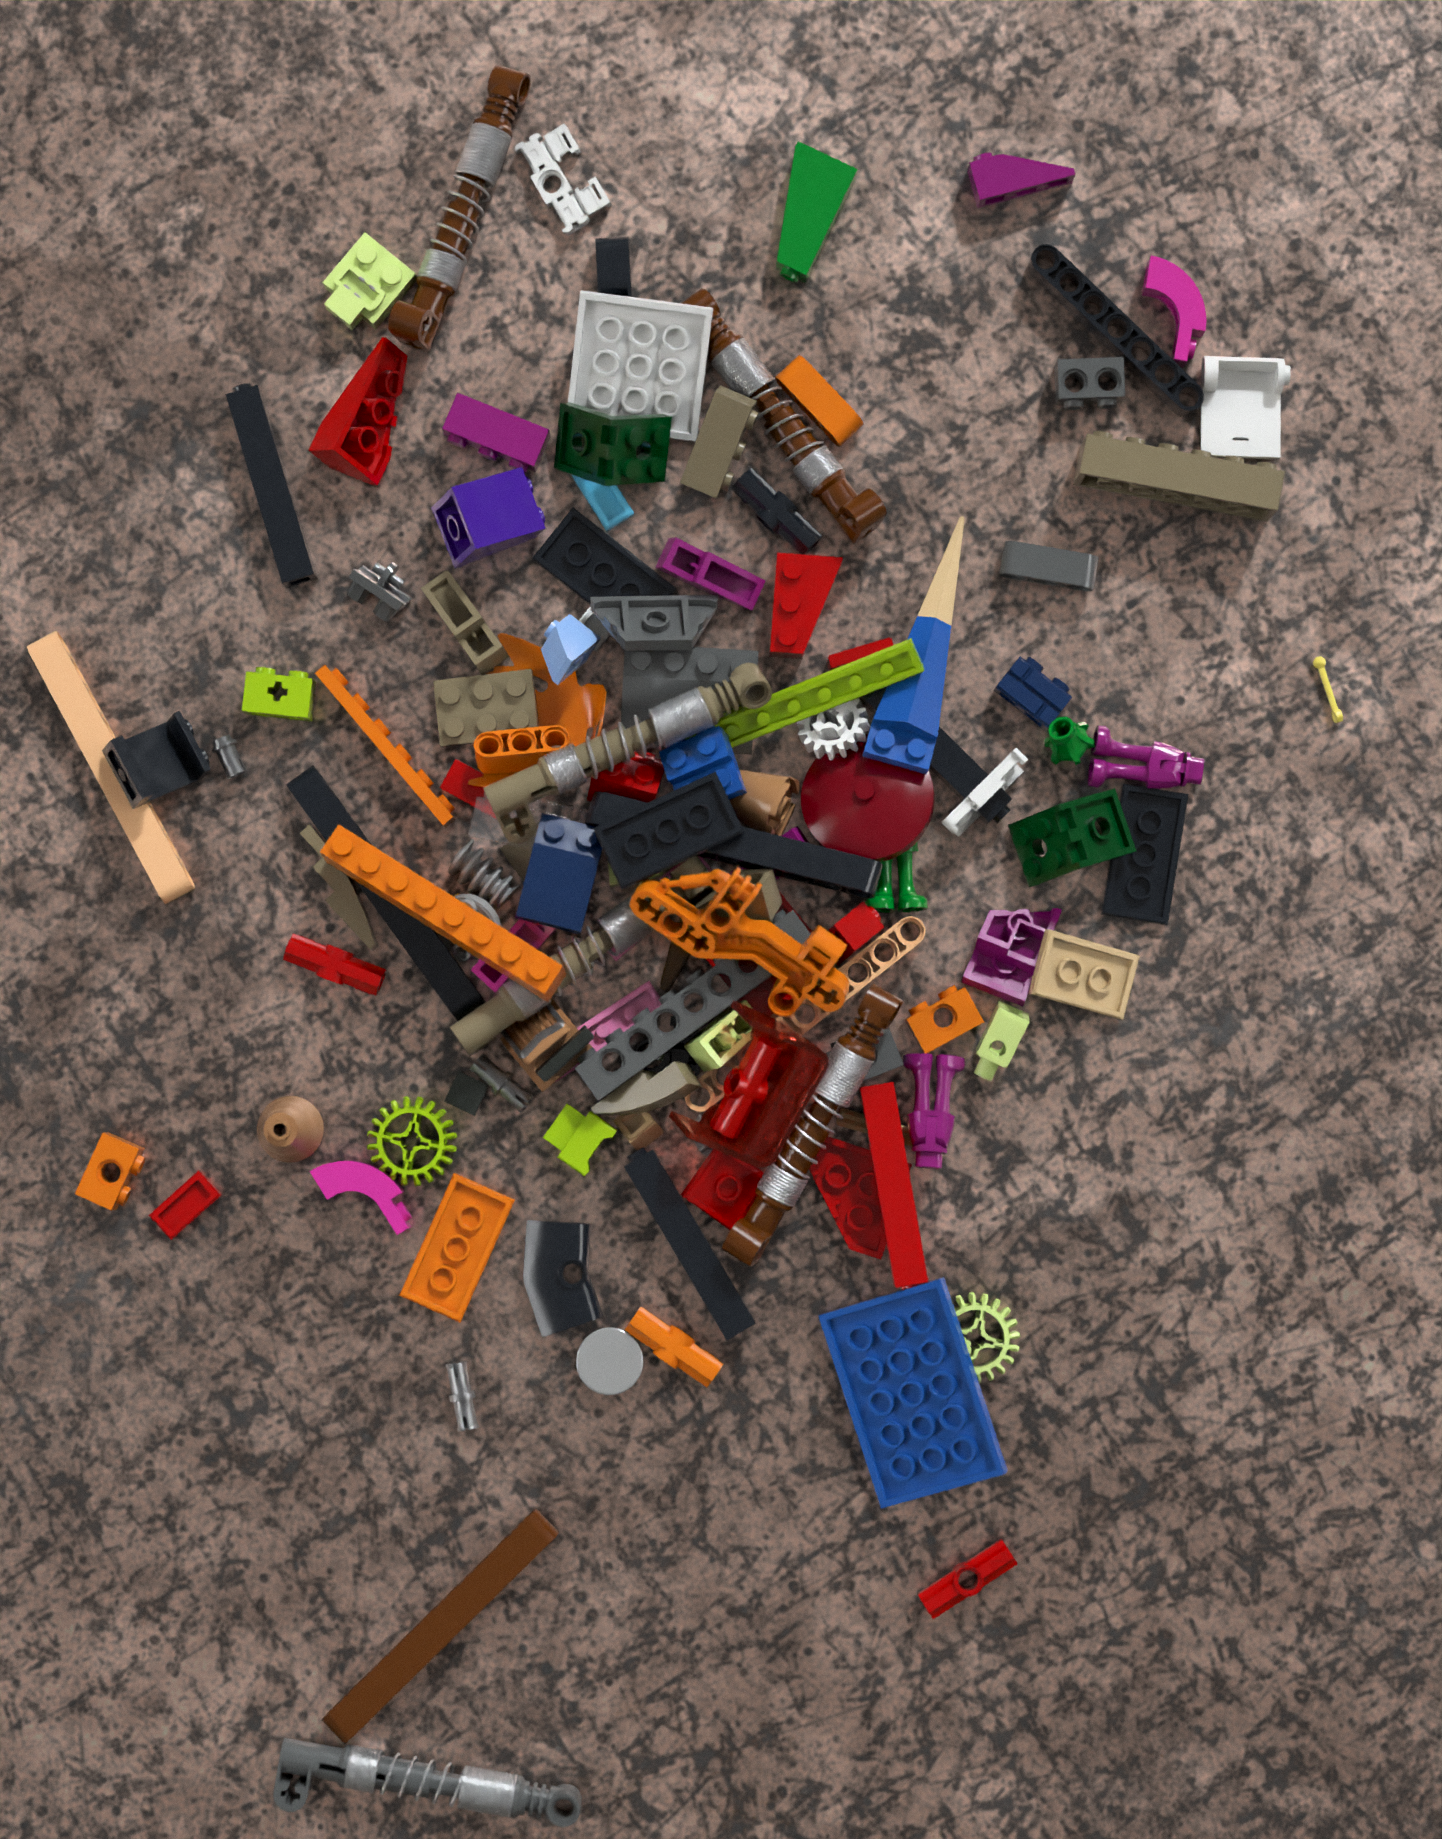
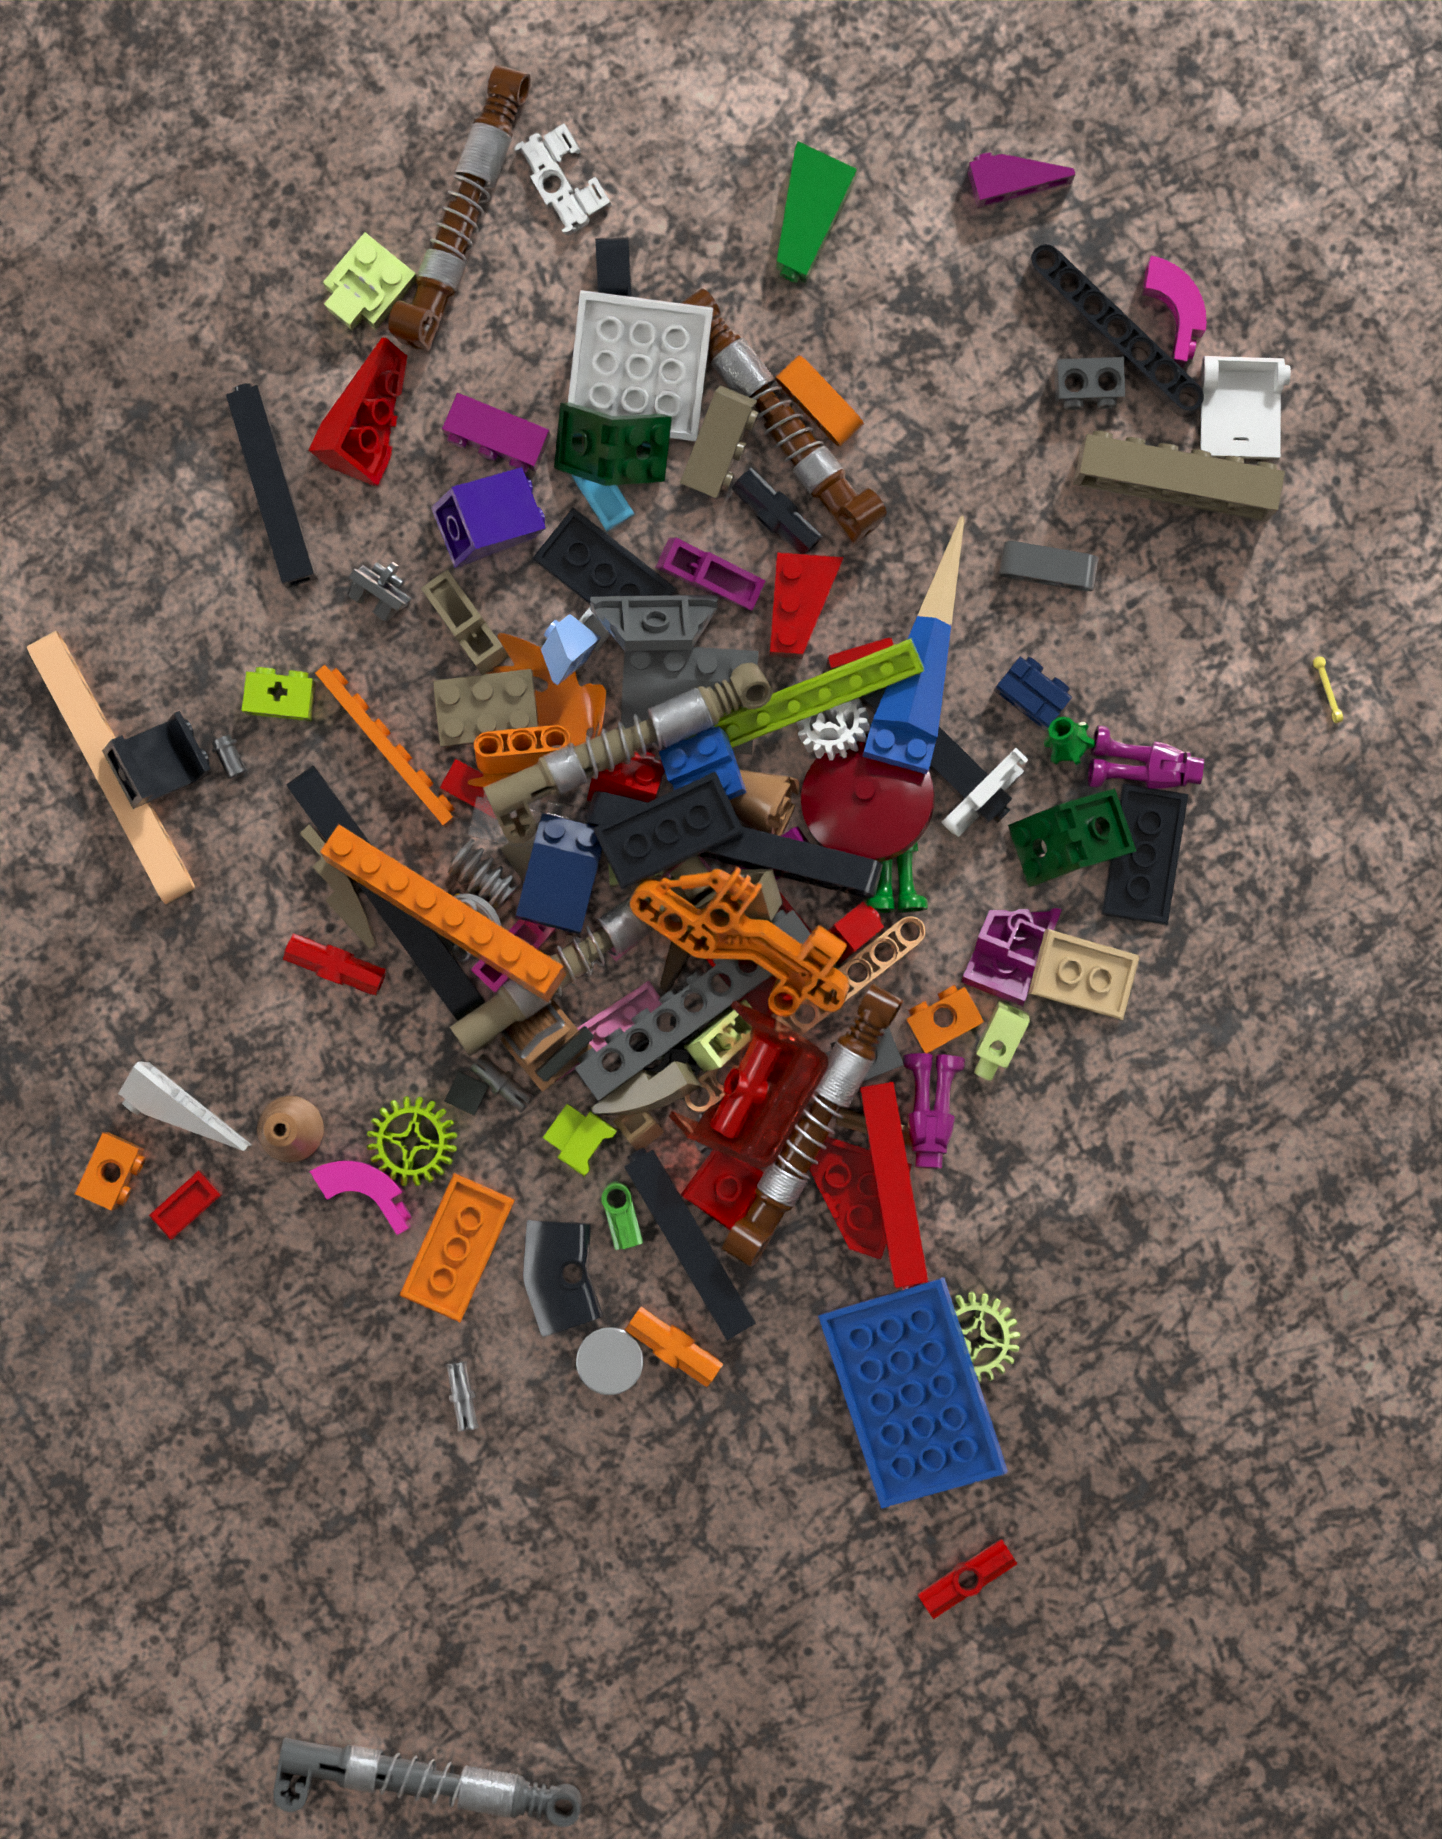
(159, 1097): none -> white wedge
(440, 1626): reddish brown beam -> none
(622, 1219): none -> bright green piece

